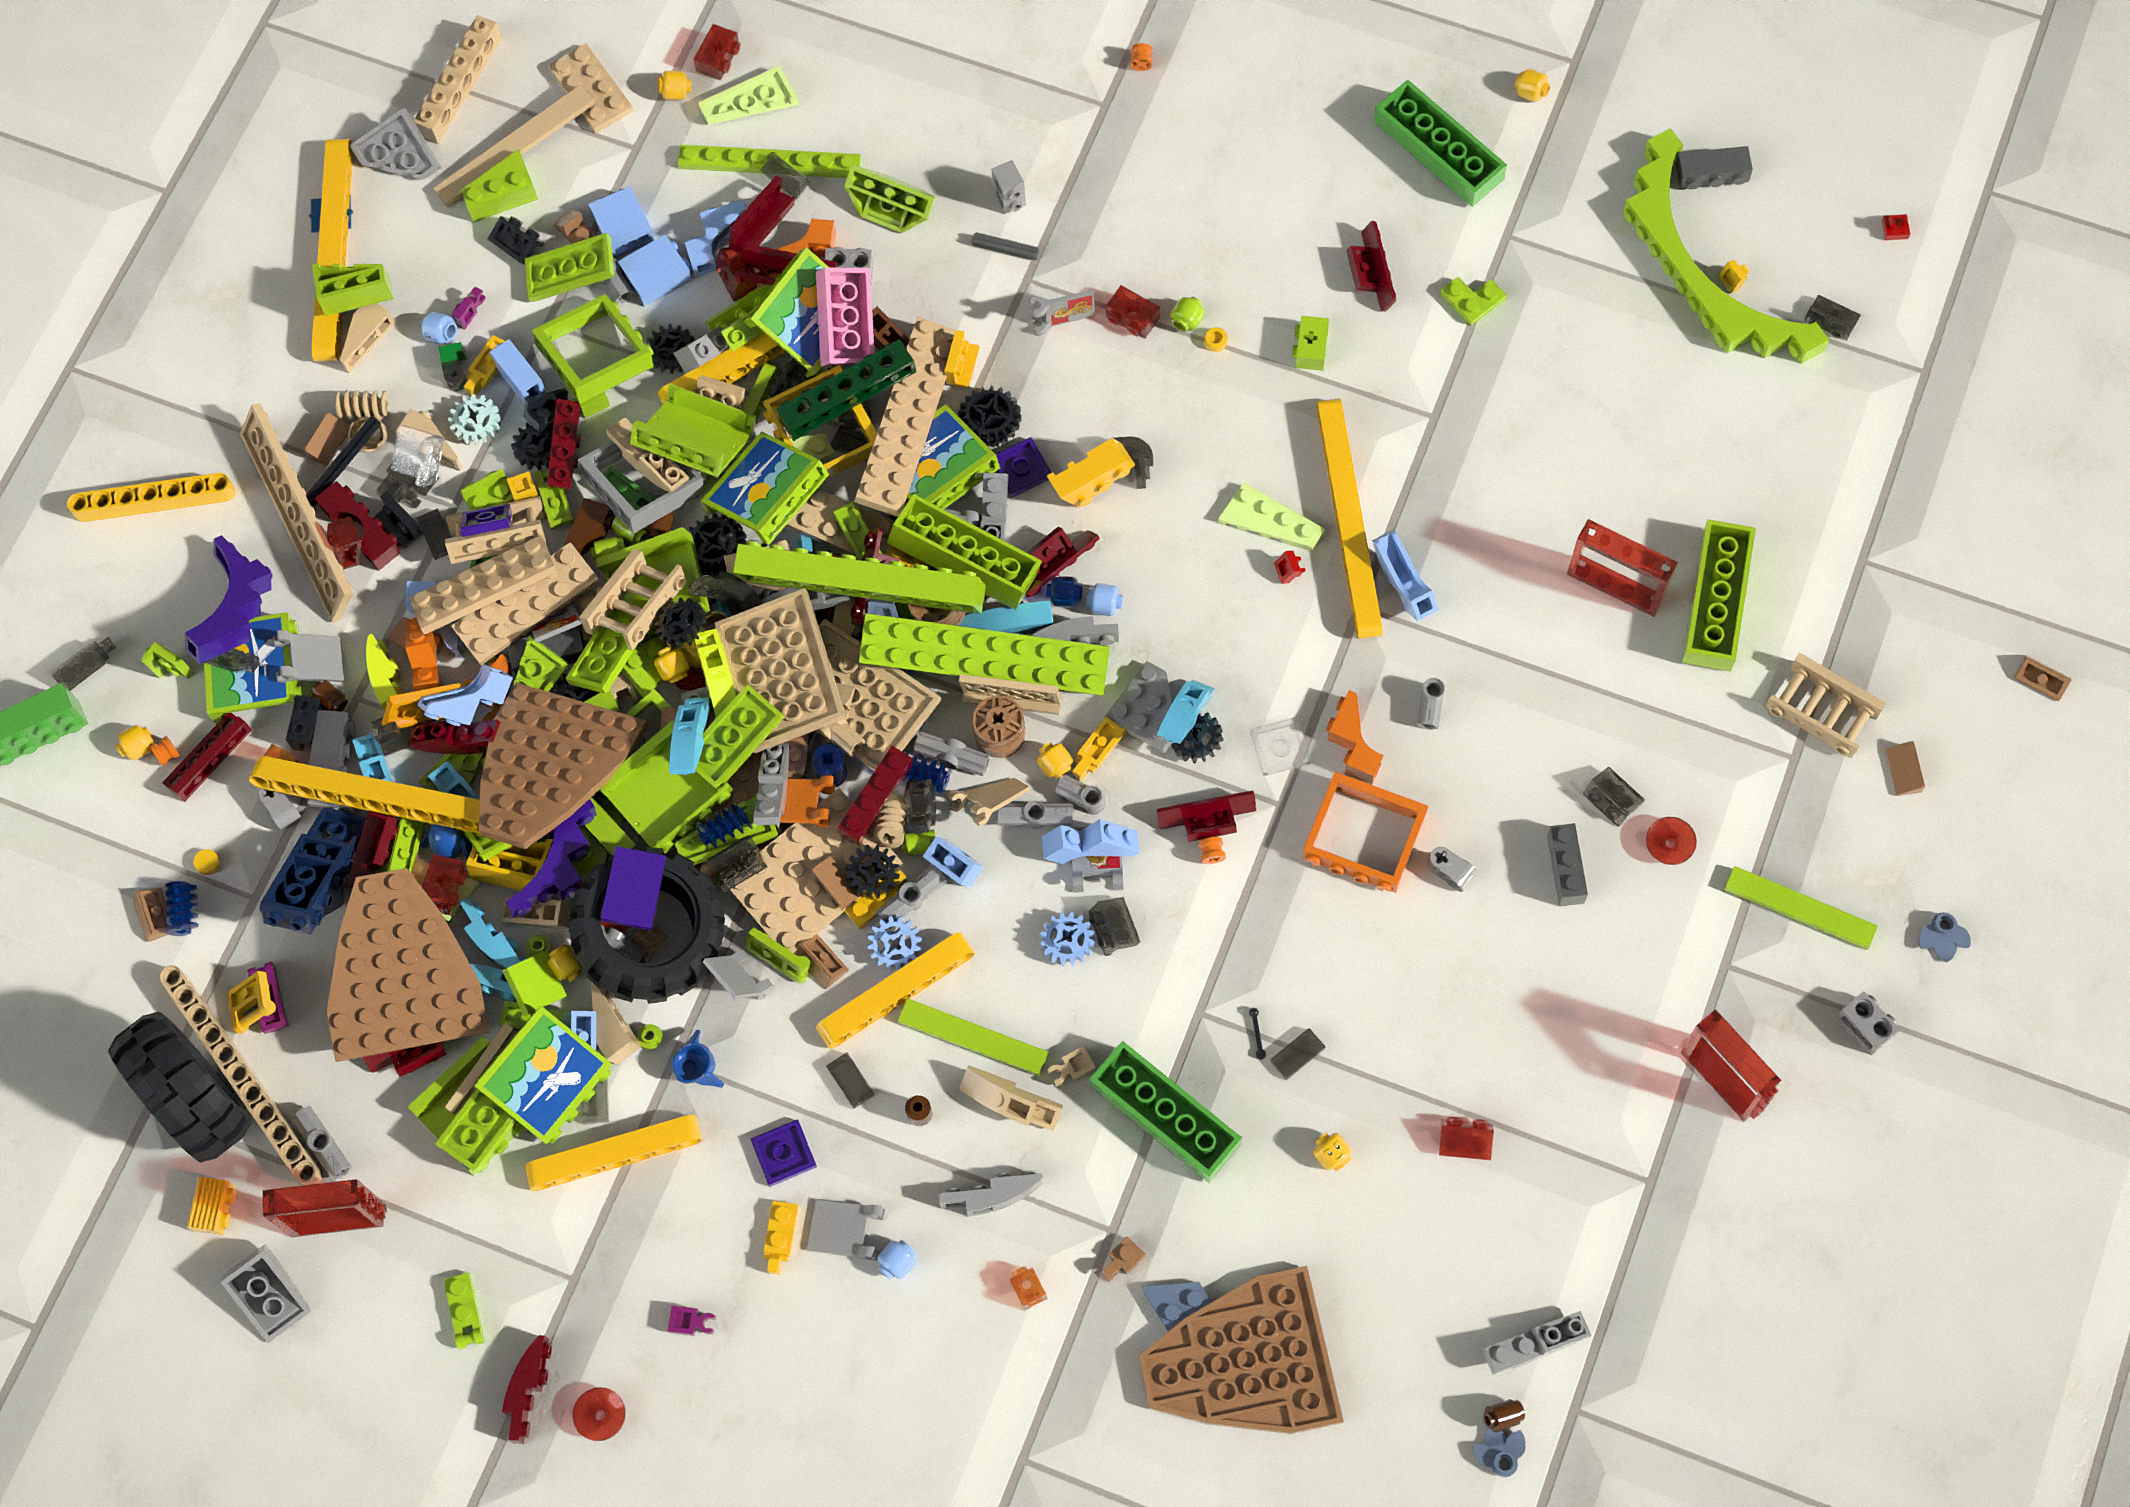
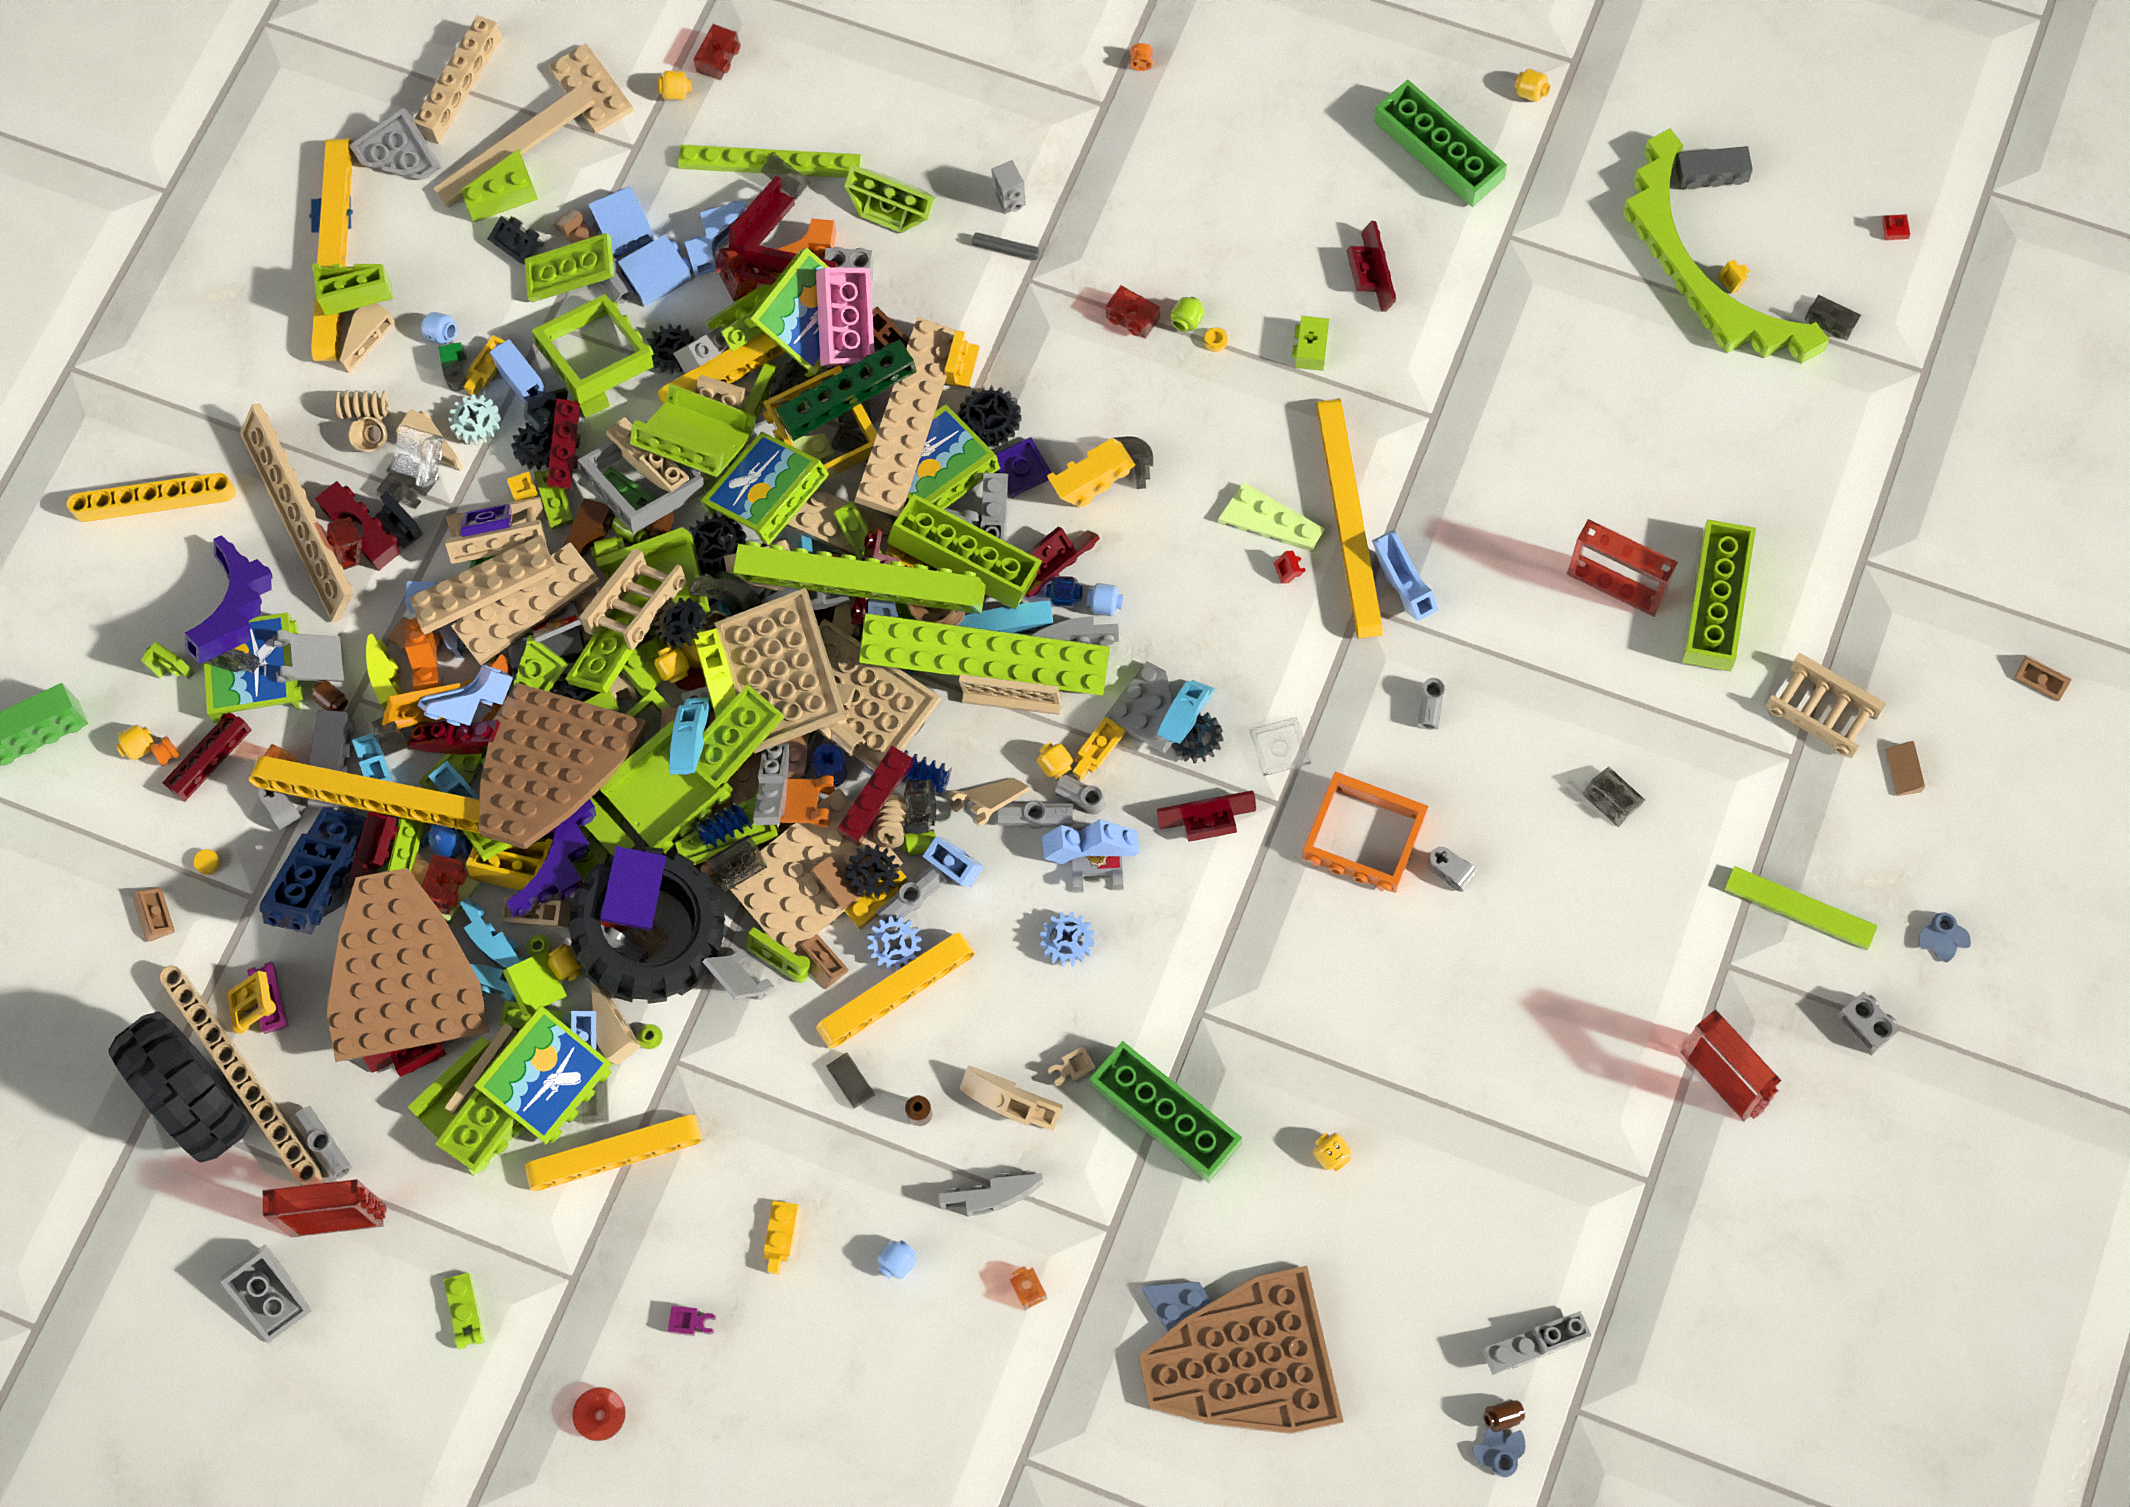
(83, 663): clear smoke hinge -> none
(180, 908): clear blue piece -> none
(211, 1206): yellow brick -> none
(302, 721): black bracket -> none
(327, 439): medium nougat slope -> none
(343, 459): black axle -> none
(435, 532): clear smoke tile -> none
(467, 309): magenta plate -> none
(488, 491): lime bracket -> none
(527, 1377): dark red slope -> none
(695, 1063): blue piece -> none
(754, 96): yellowish green wing -> none
(783, 1153): dark purple tile -> none
(841, 1229): light grey flag -> none
(952, 753): light grey piece -> none
(973, 1037): lime tile -> none
(999, 739): medium nougat wheel -> none
(1062, 310): light grey flag -> none
(1113, 925): clear smoke bracket -> none
(1125, 1257): medium nougat plate -> none
(1212, 850): orange wheel -> none
(1260, 1054): black hinge -> none
(1297, 1054): clear smoke tile -> none
(1346, 731): orange arch -> none
(1466, 1138): clear red bracket -> none
(1472, 304): lime plate -> none
(1567, 864): dark grey brick -> none
(1676, 831): clear red dish -> none

